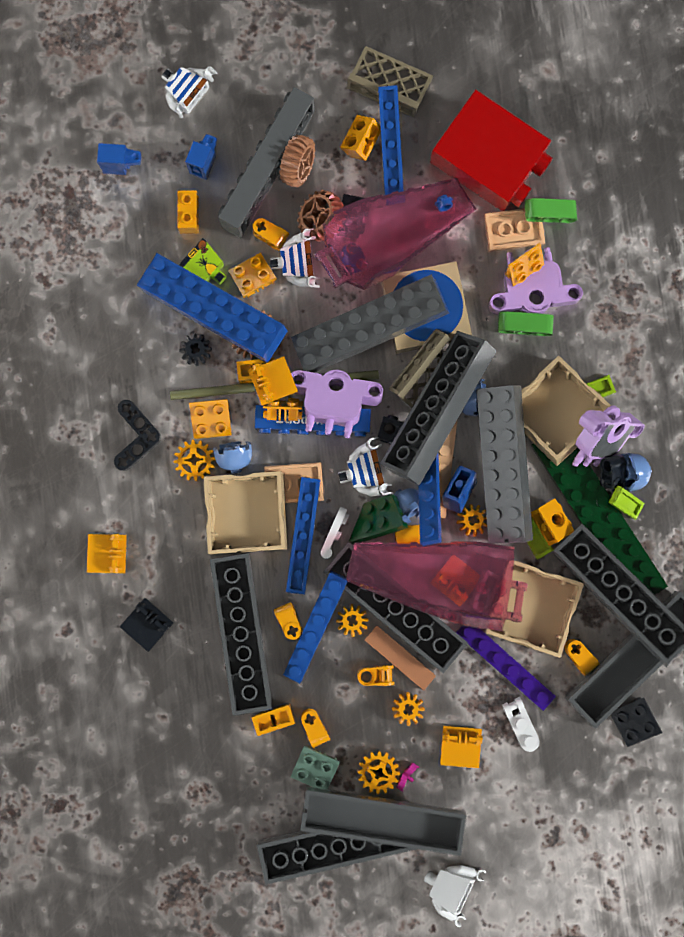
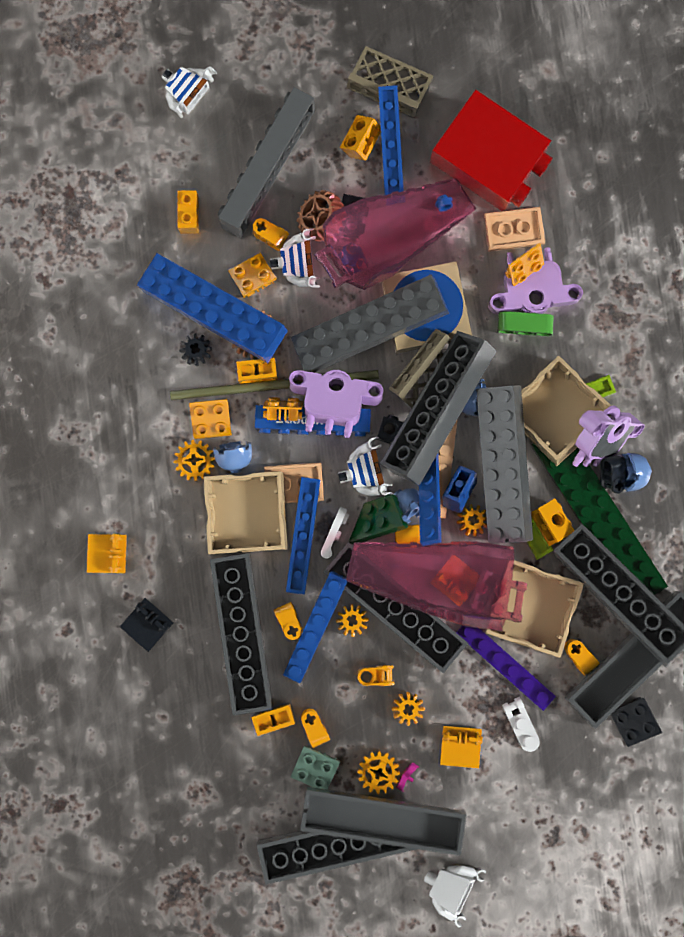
(116, 158): blue hinge -> none
(141, 439): black beam -> none
(201, 157): blue hinge -> none
(204, 263): lime torso -> none
(272, 380): light orange hinge -> none
(297, 160): nougat gear -> none
(400, 658): nougat tile -> none
(550, 210): bright green beam -> none
(626, 502): lime tile -> none

